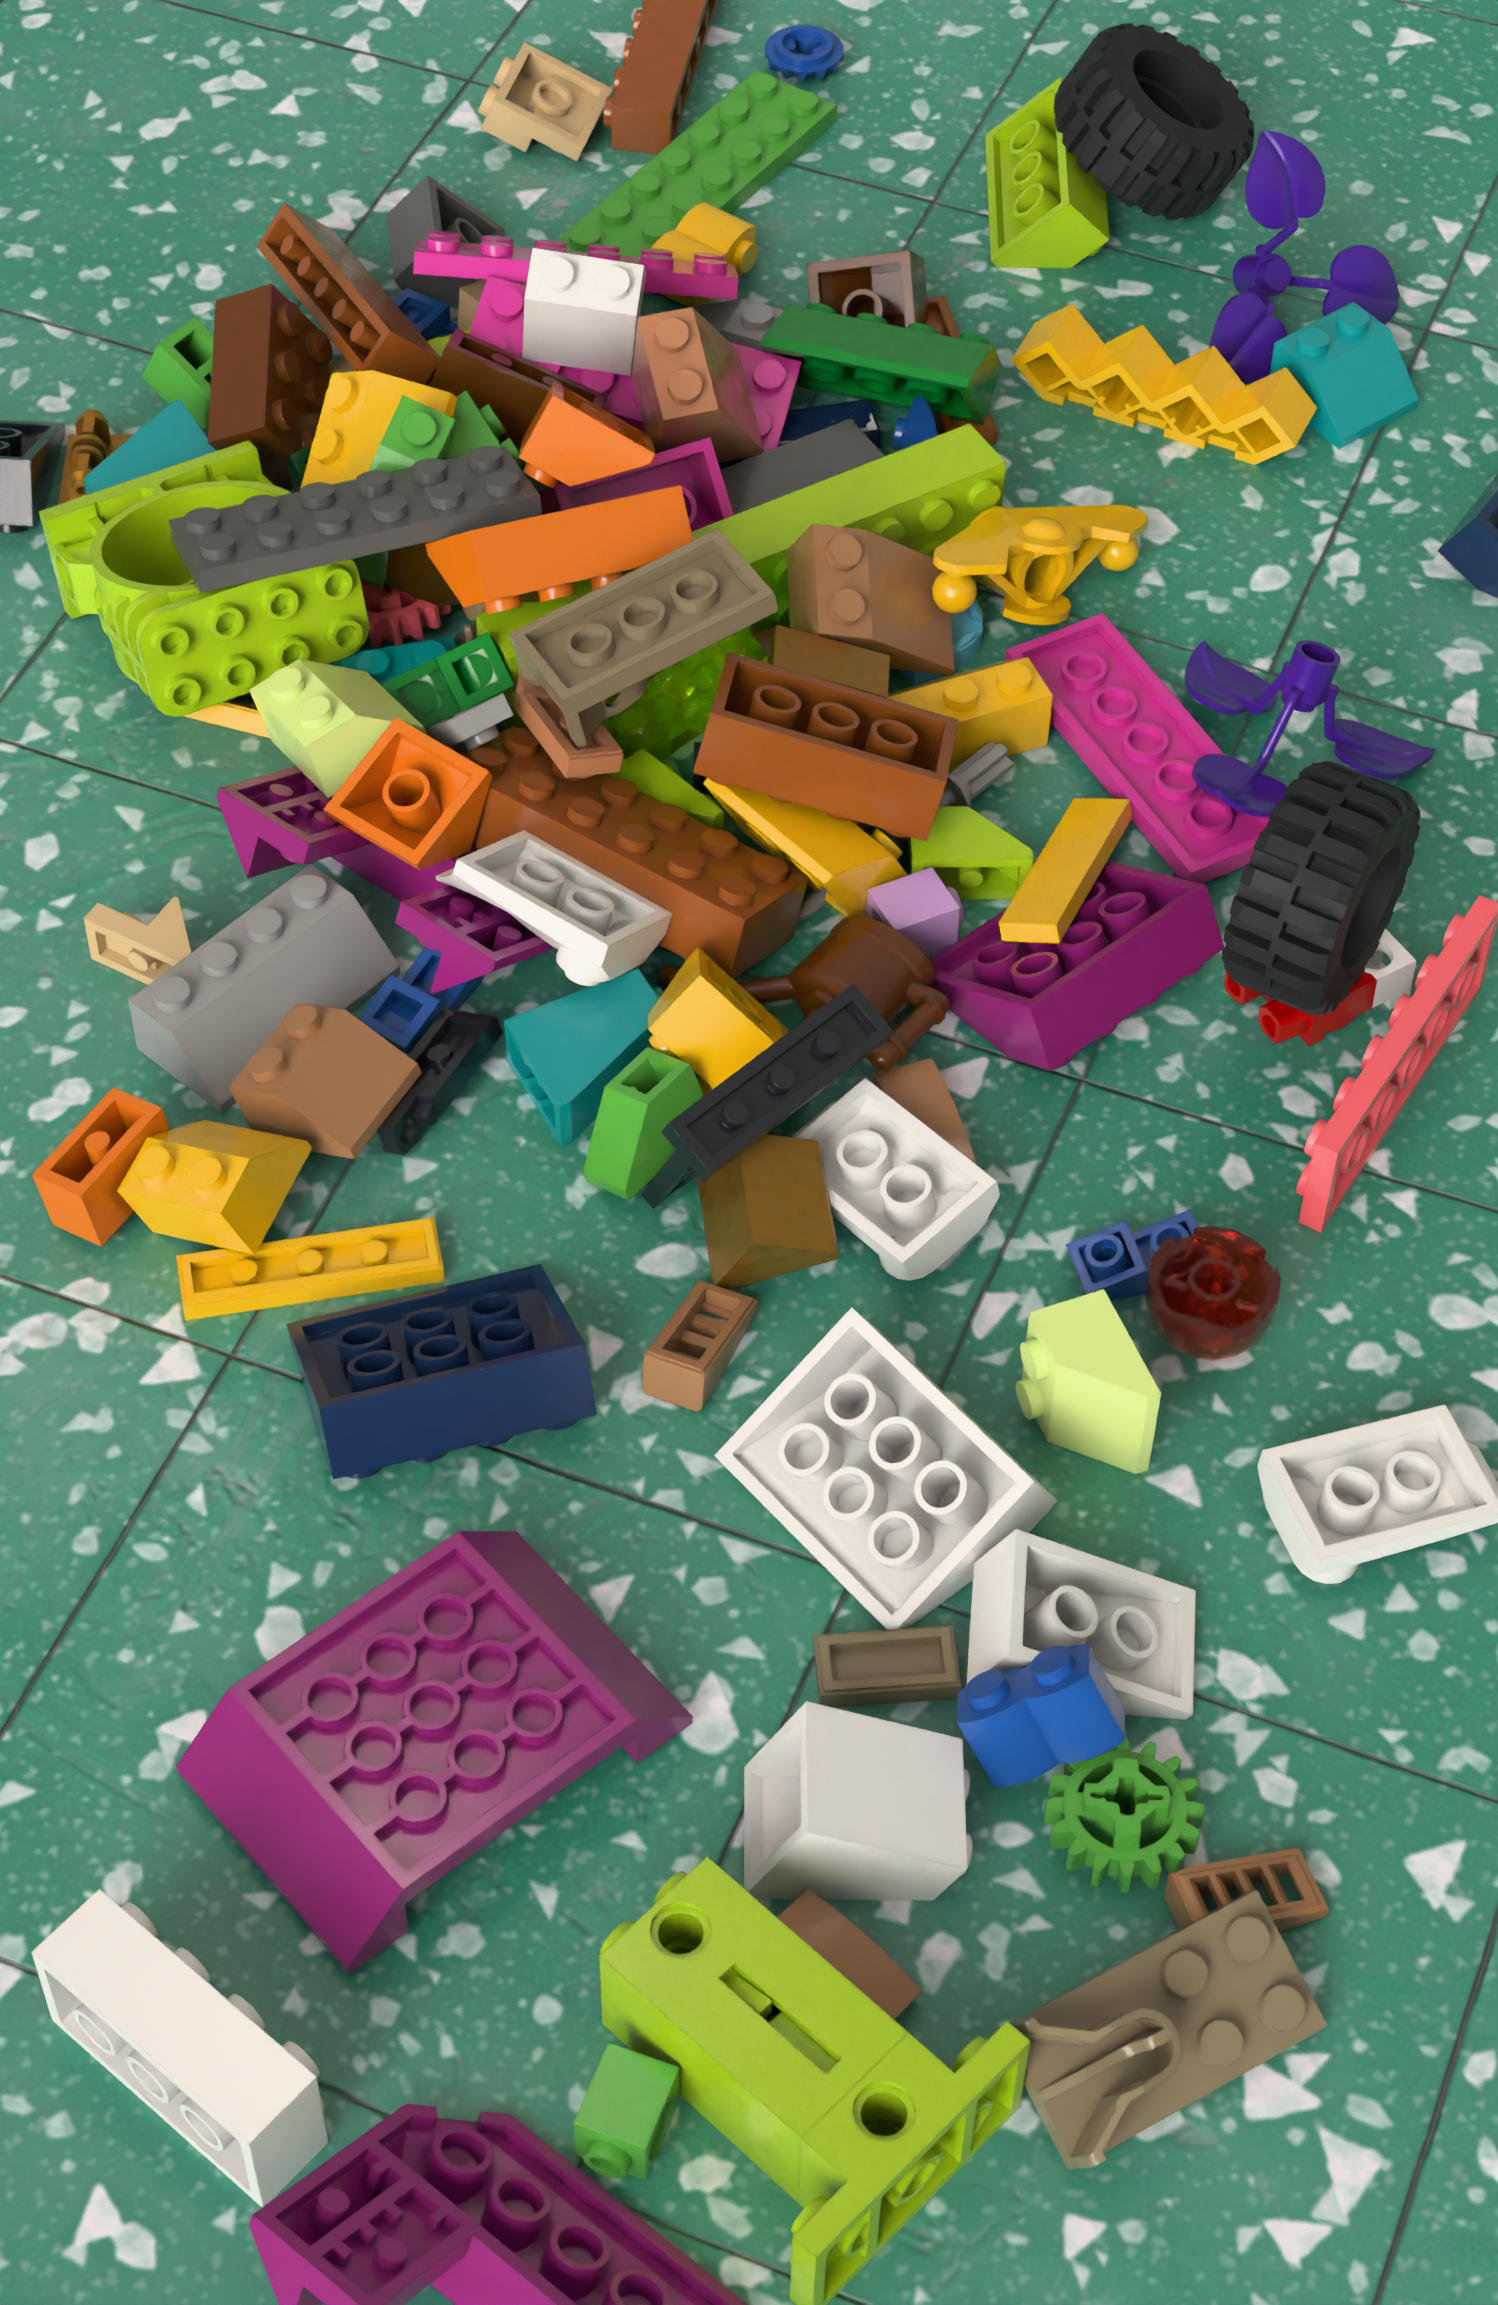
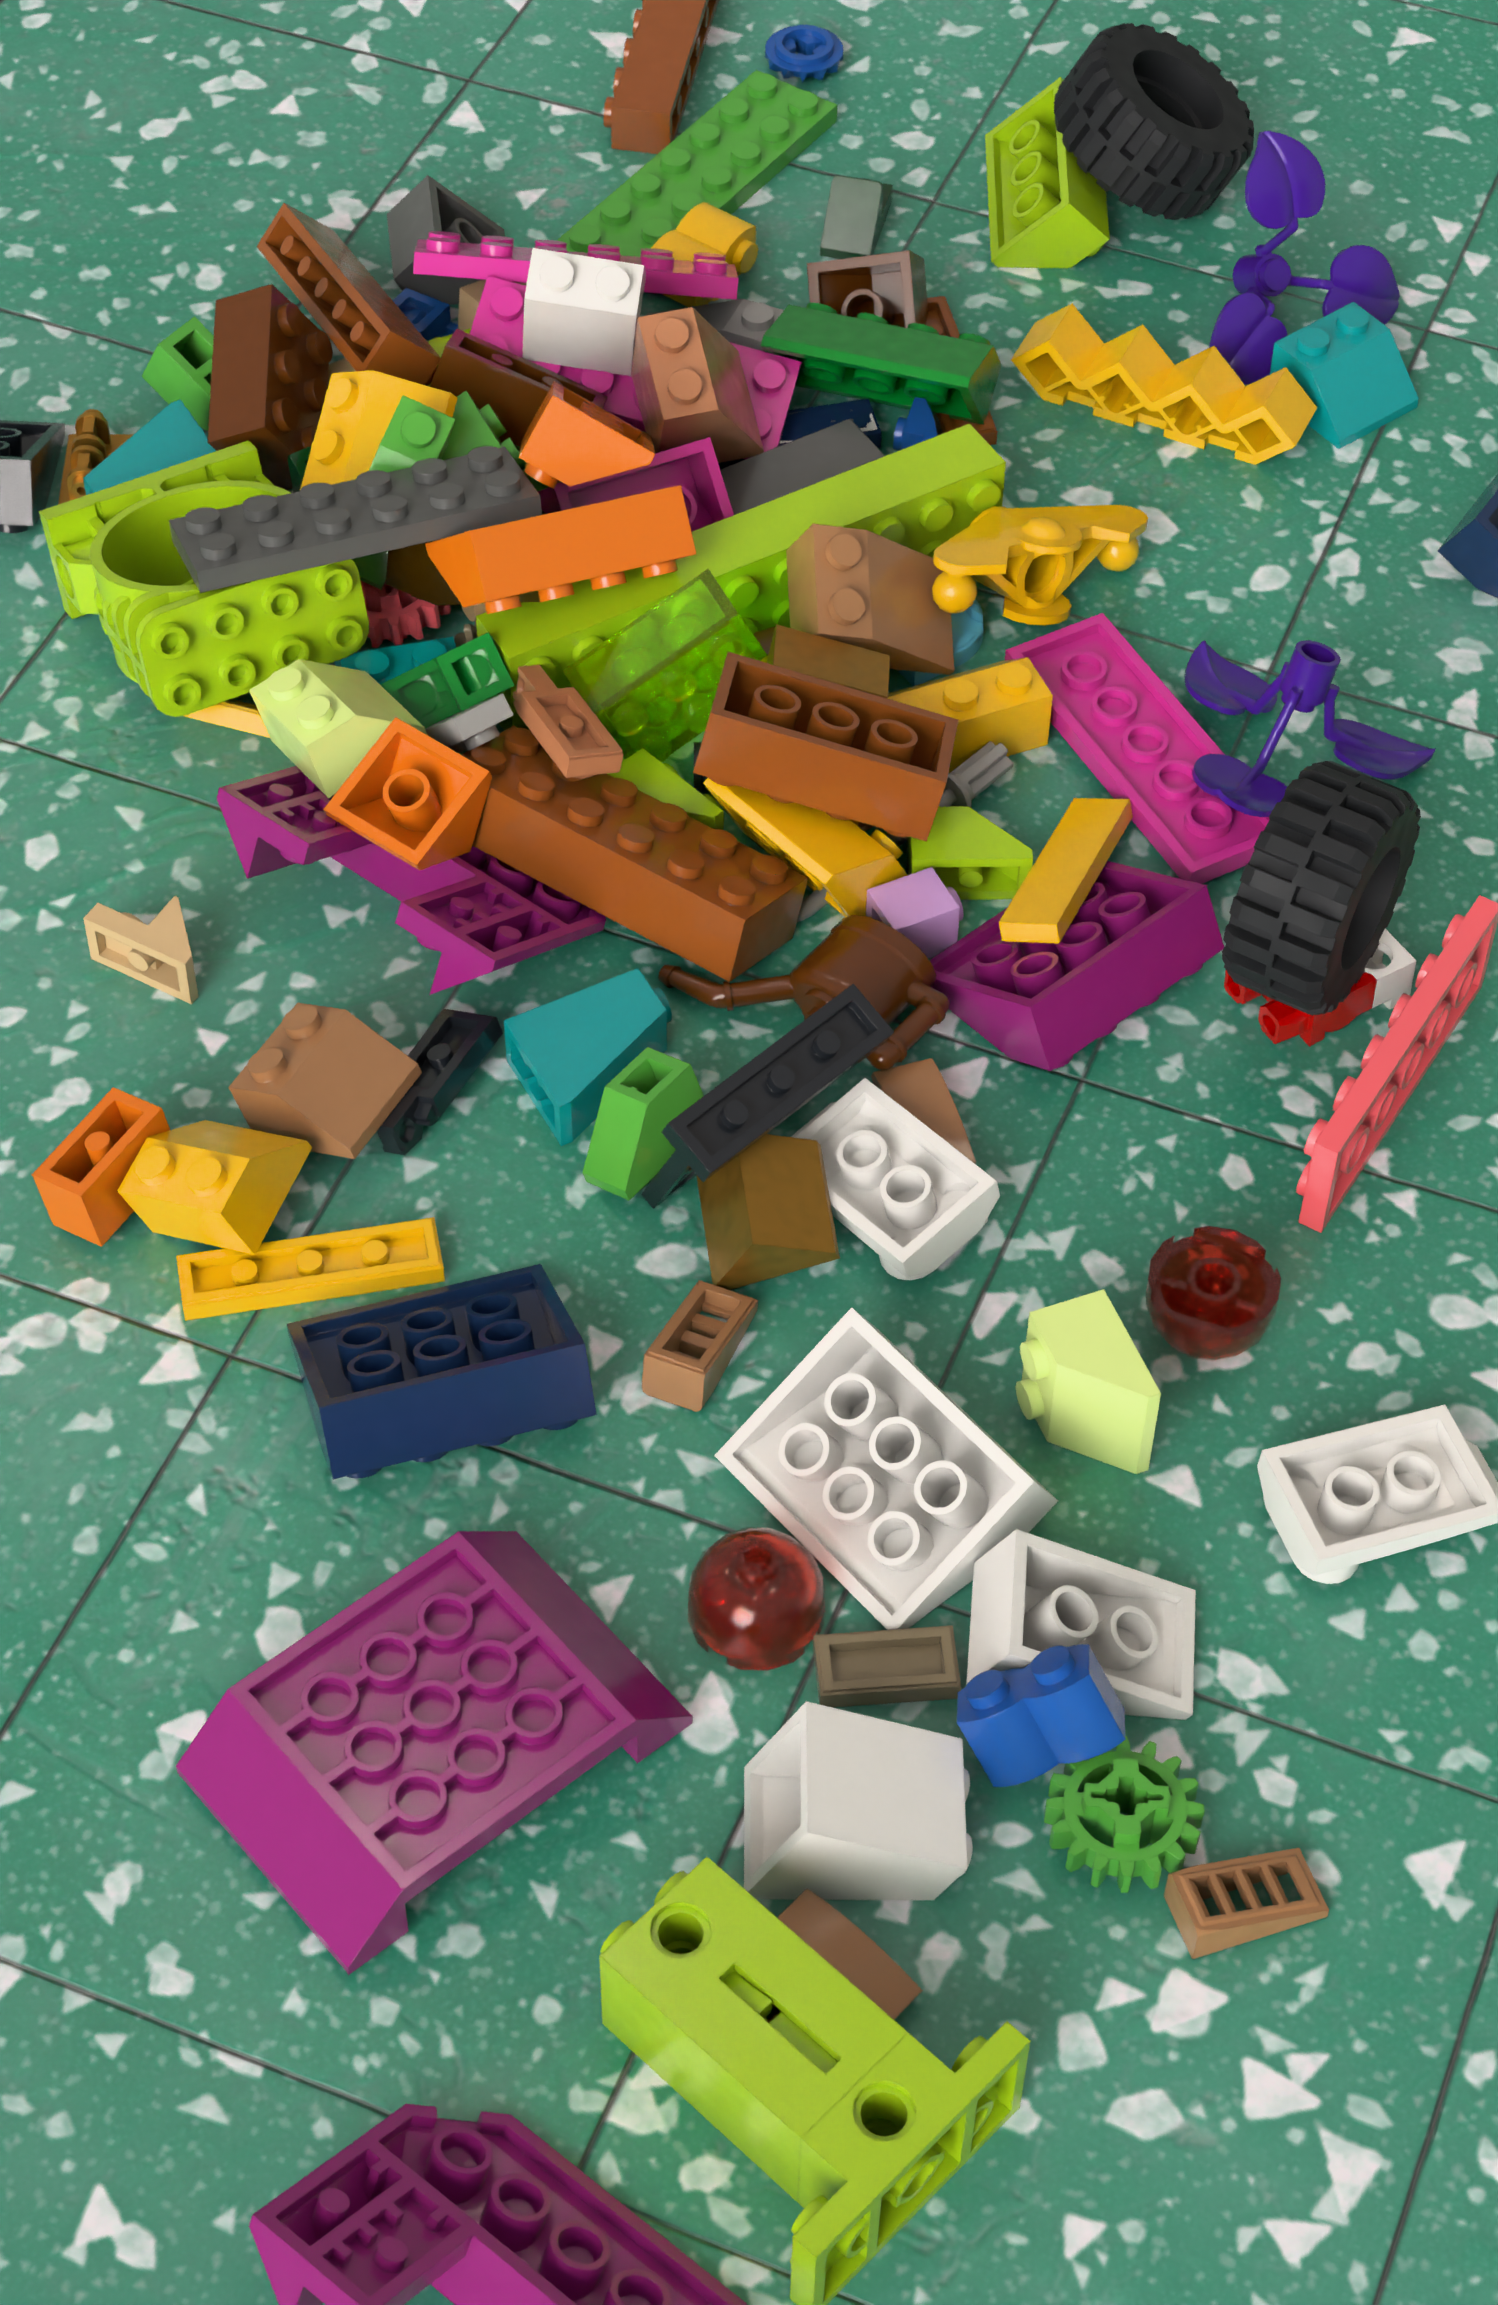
(183, 2045): white brick -> none
(233, 991): light grey slope -> none
(405, 1009): blue slope -> none
(543, 102): tan plate -> none
(579, 911): white slope -> none
(626, 2113): bright green brick -> none
(639, 627): dark tan plate -> none
(711, 1022): yellow slope -> none
(756, 1599): none -> clear red cylinder
(854, 216): none -> slope
(1121, 1259): blue slope -> none
(1164, 2029): dark tan plate -> none

